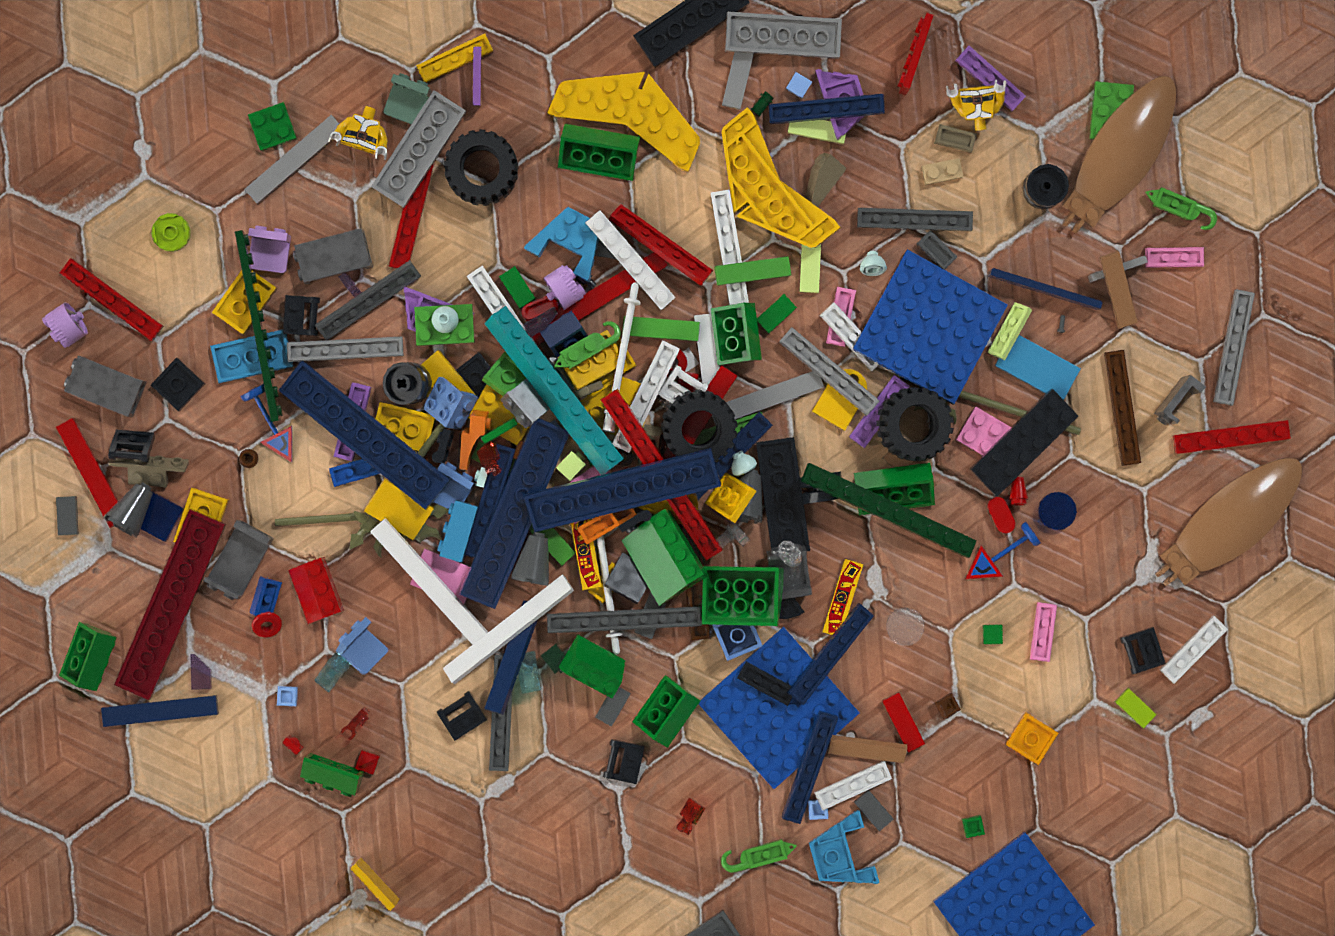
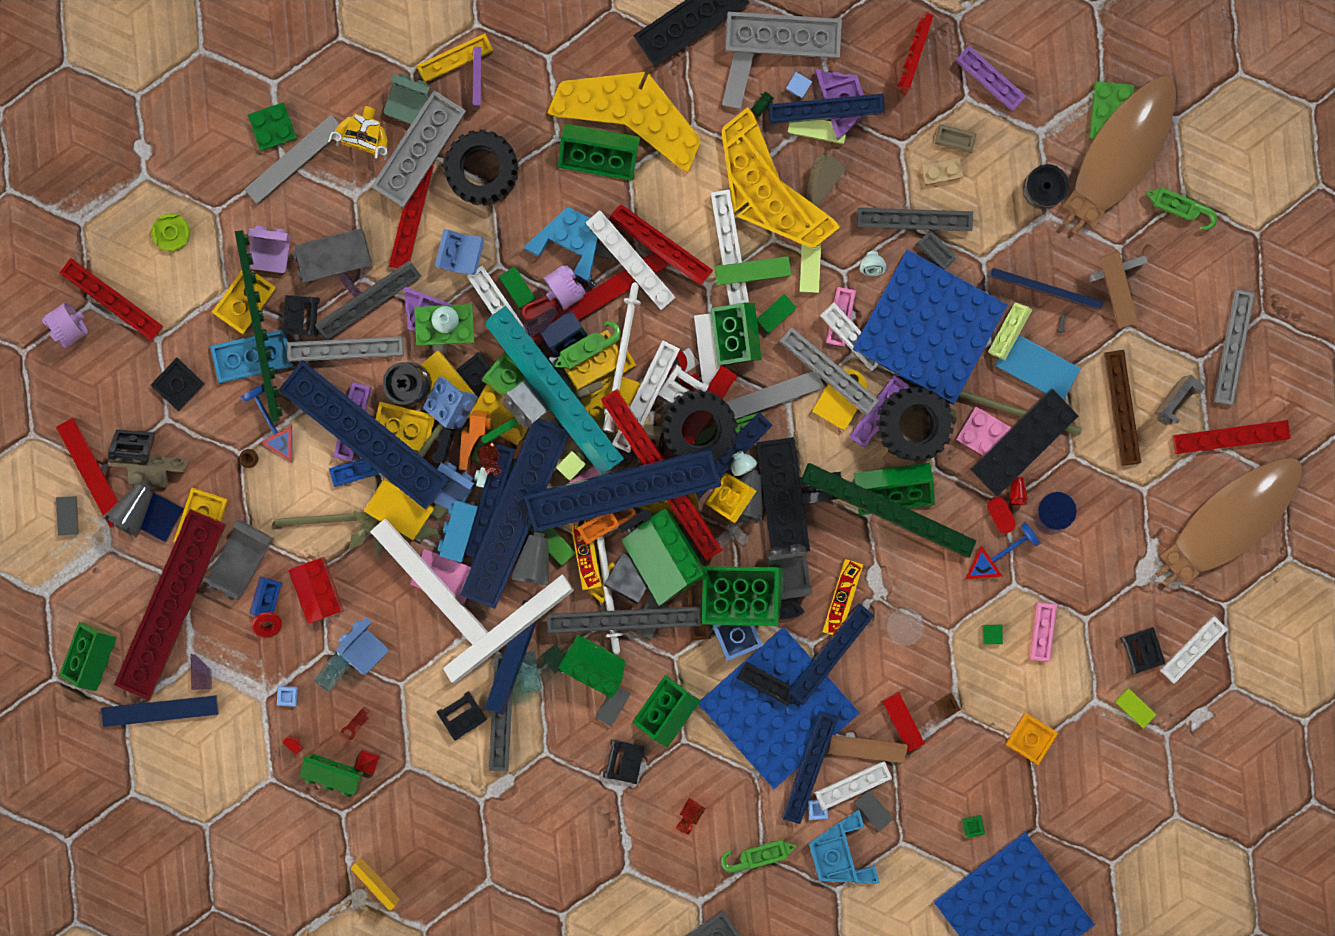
(104, 386): flat silver panel -> none
(459, 252): none -> medium blue bracket
(664, 329): bright green tile -> none
(792, 559): clear piece -> none
(978, 102): torso -> none
(1174, 257): bright pink tile -> none

